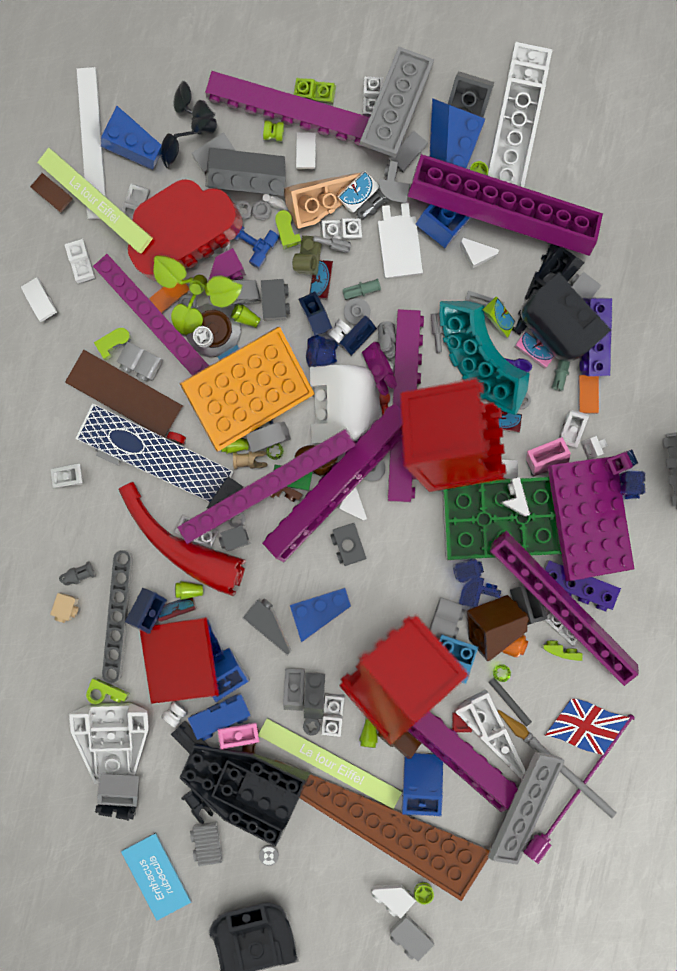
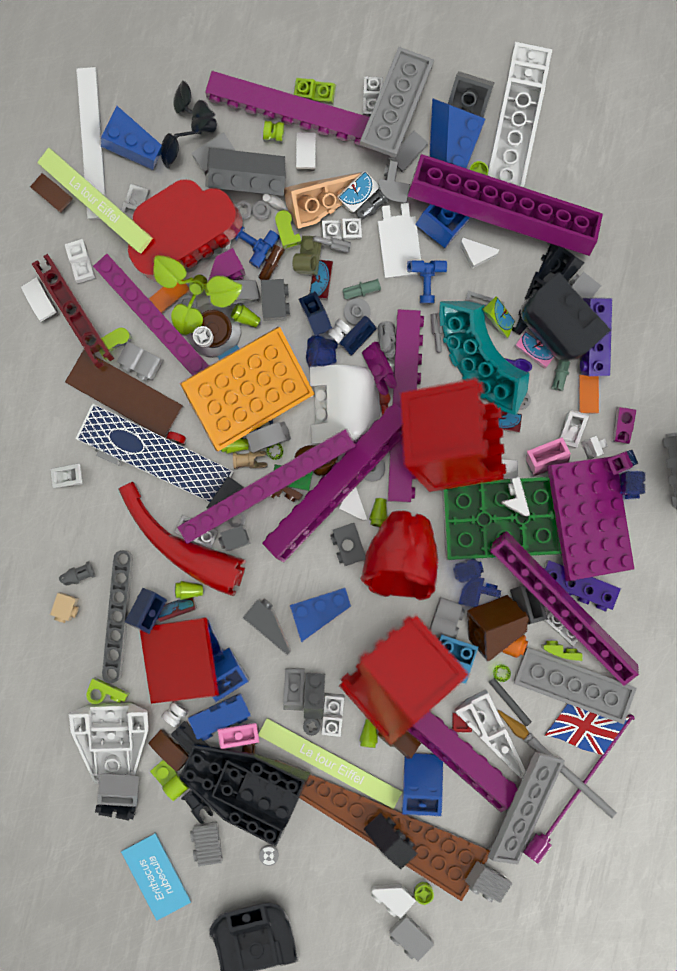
(79, 320): none -> dark red piece
(169, 780): none -> lime plate
(170, 752): none -> reddish brown slope
(271, 262): none -> reddish brown axle
(379, 512): none -> lime cone
(391, 842): none -> black brick
(402, 557): none -> red piece
(427, 270): none -> blue bar
(488, 882): none -> light grey brick
(575, 685): none -> light grey plate
(624, 425): none -> magenta leg

